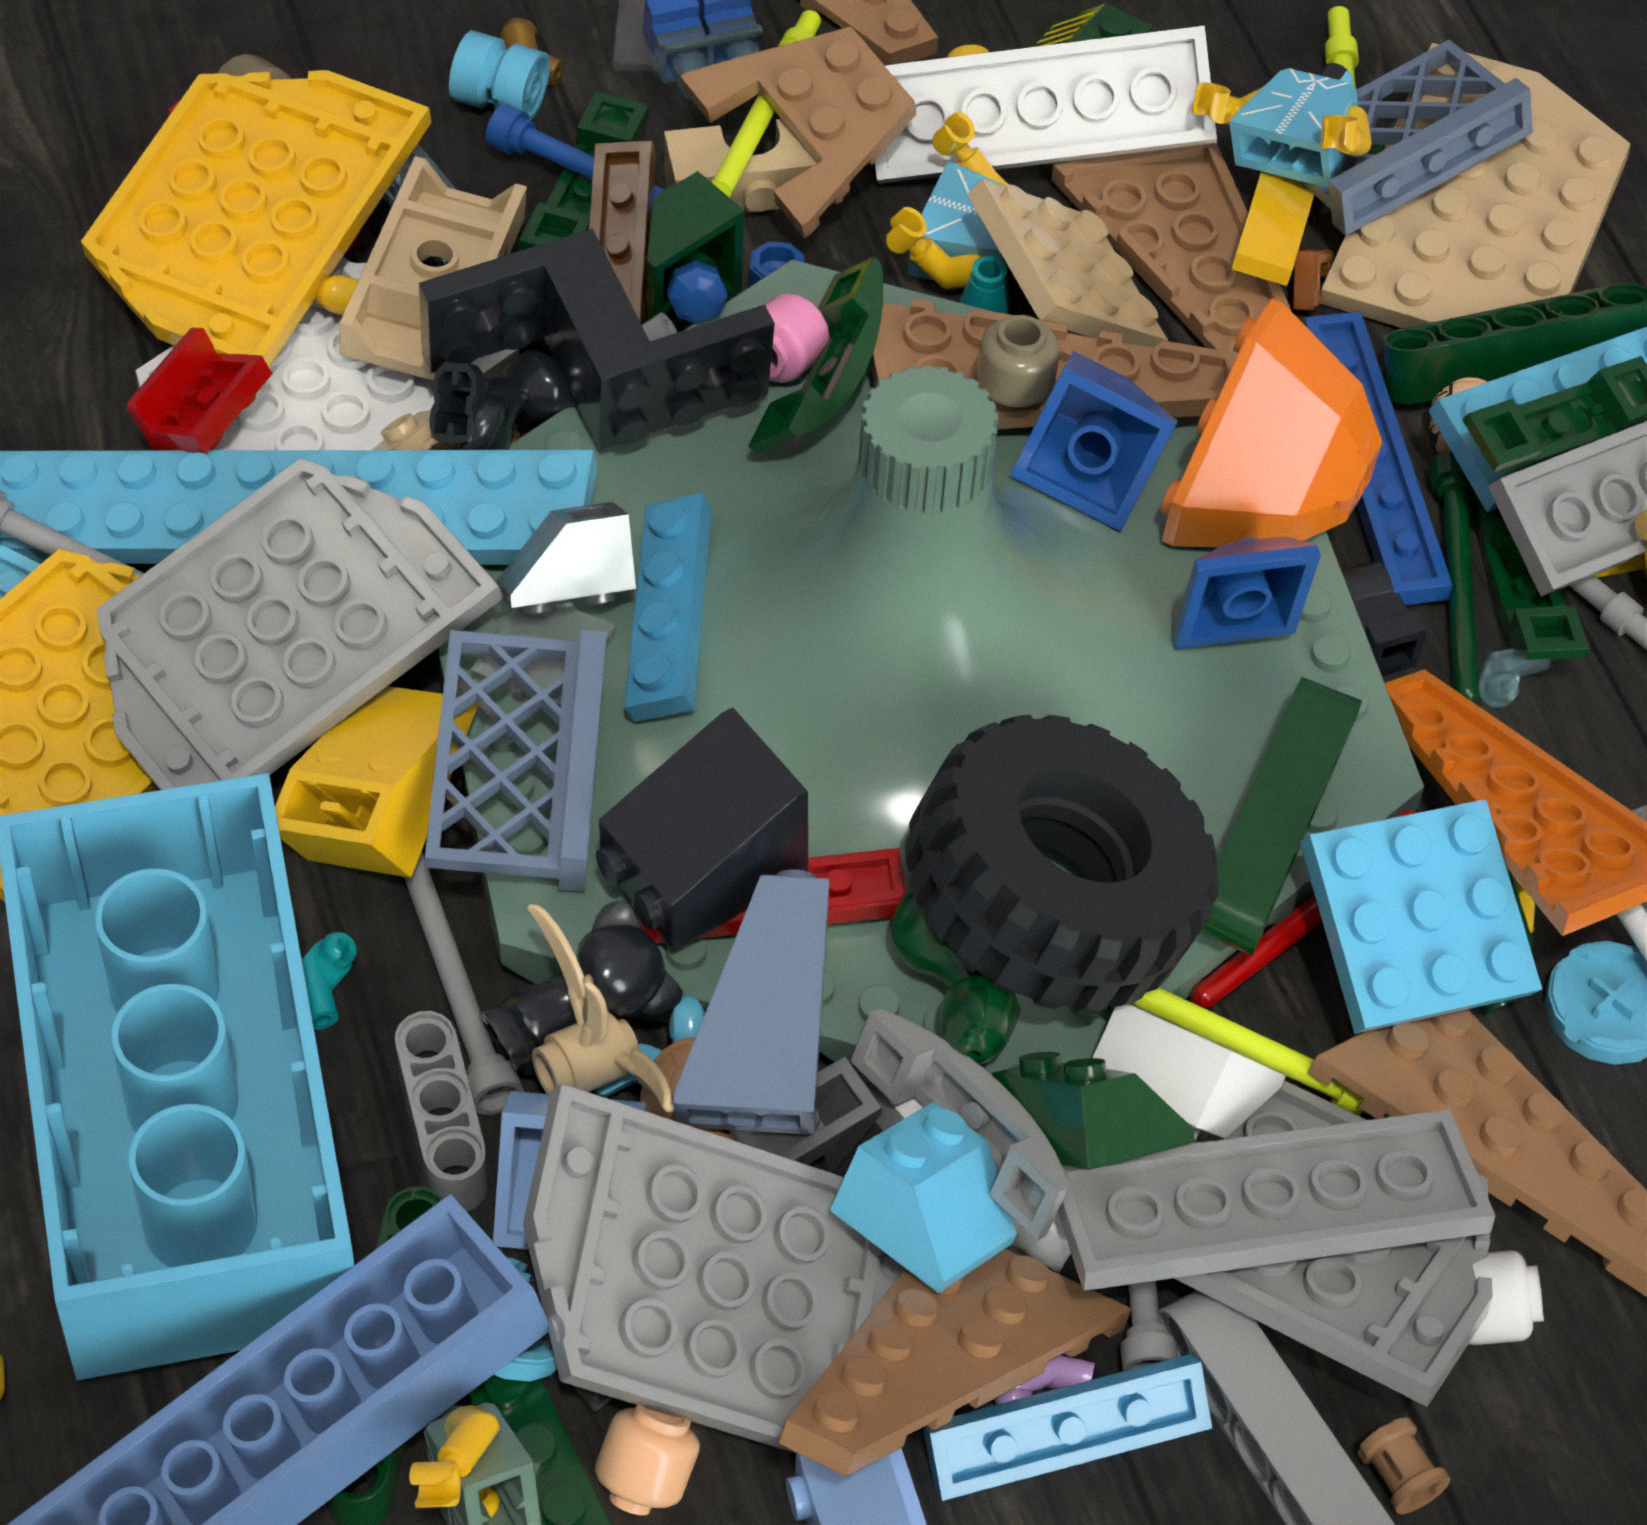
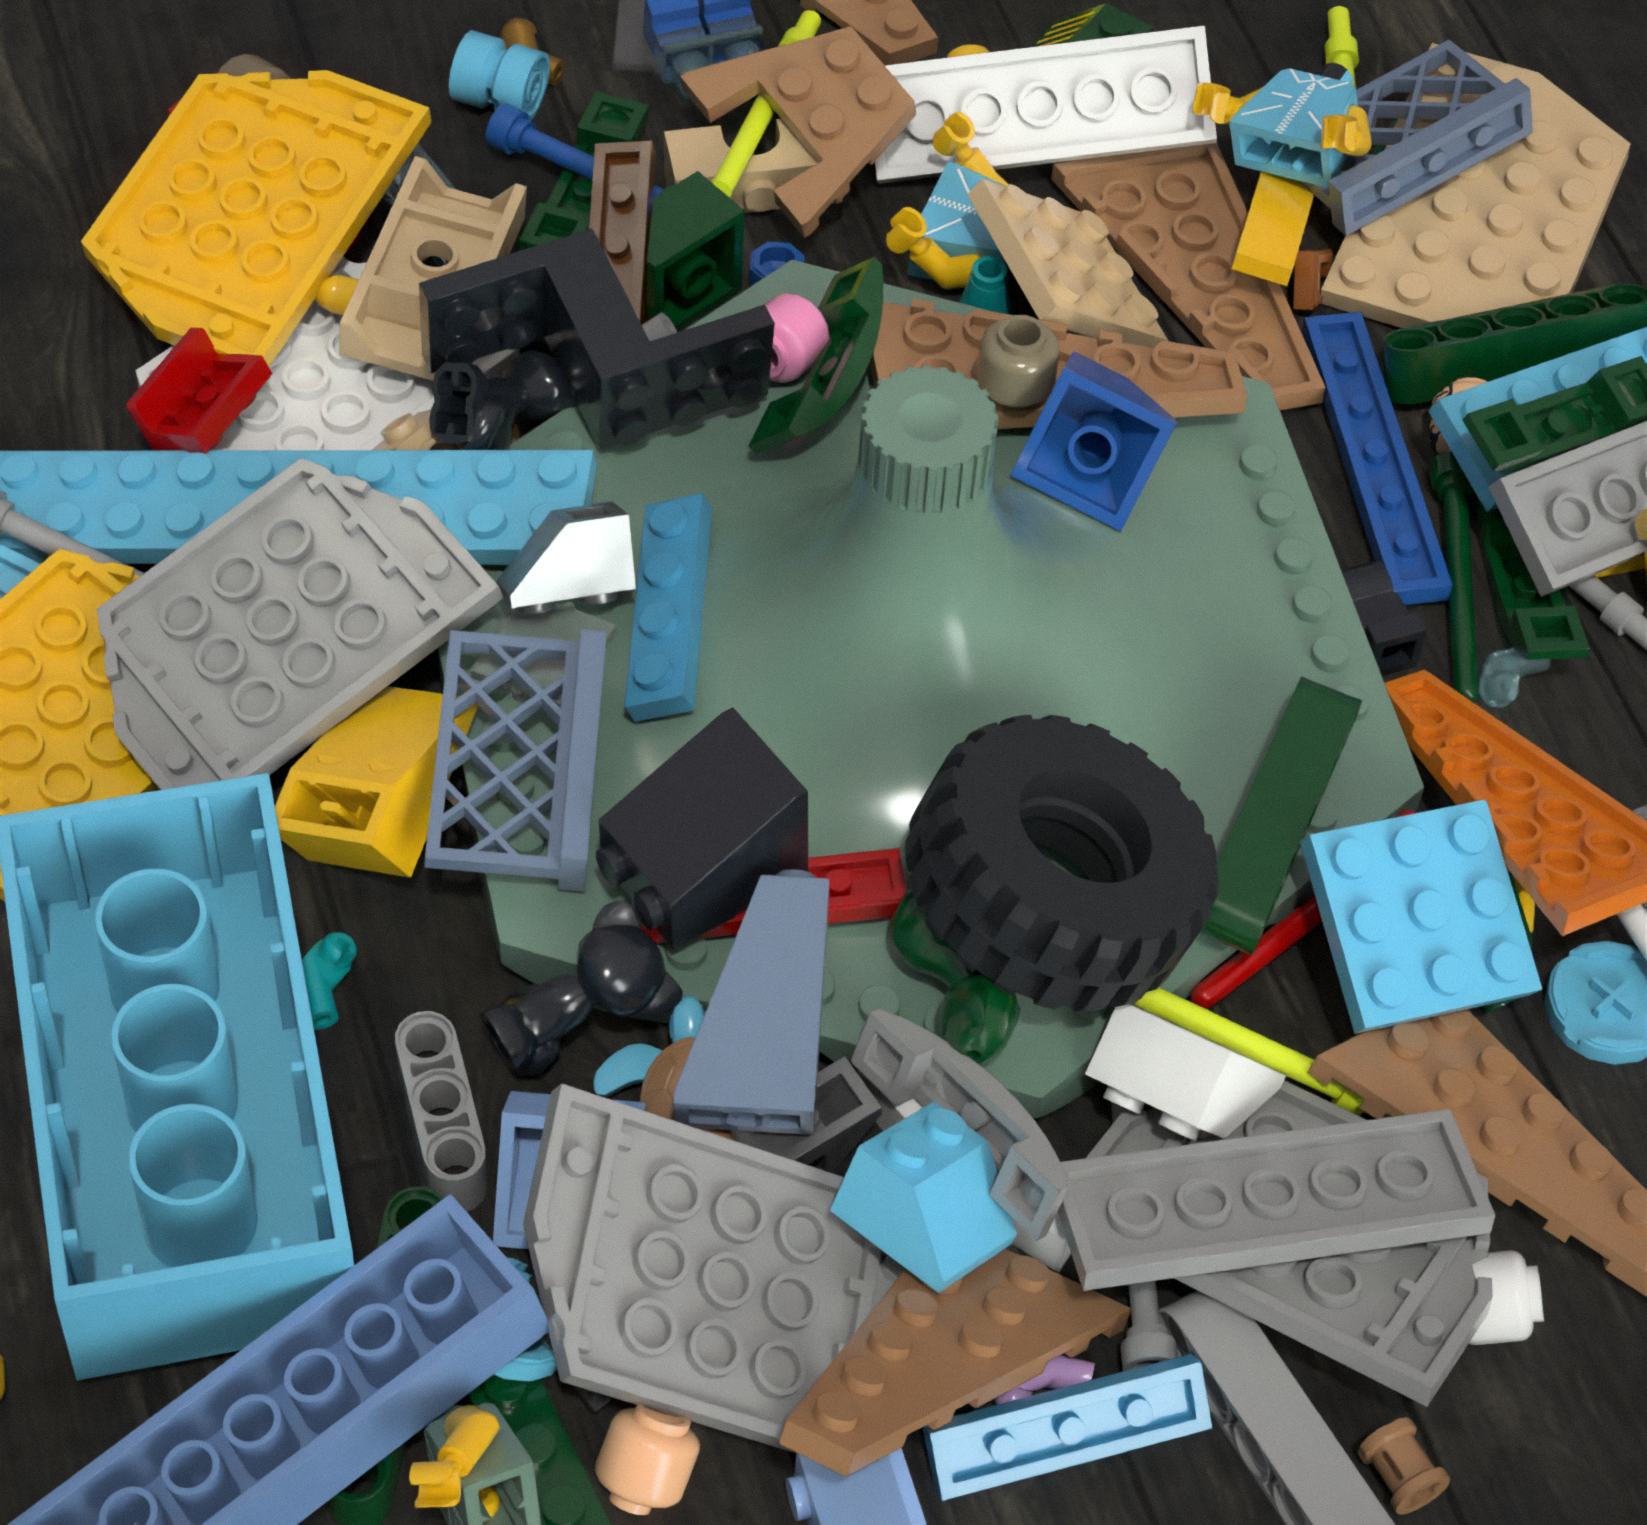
(488, 1073): light grey piece -> none
(598, 1045): tan plant -> none
(697, 292): blue tile -> none
(1093, 1111): dark green slope -> none
(1246, 591): blue slope -> none
(1279, 446): orange brick -> none

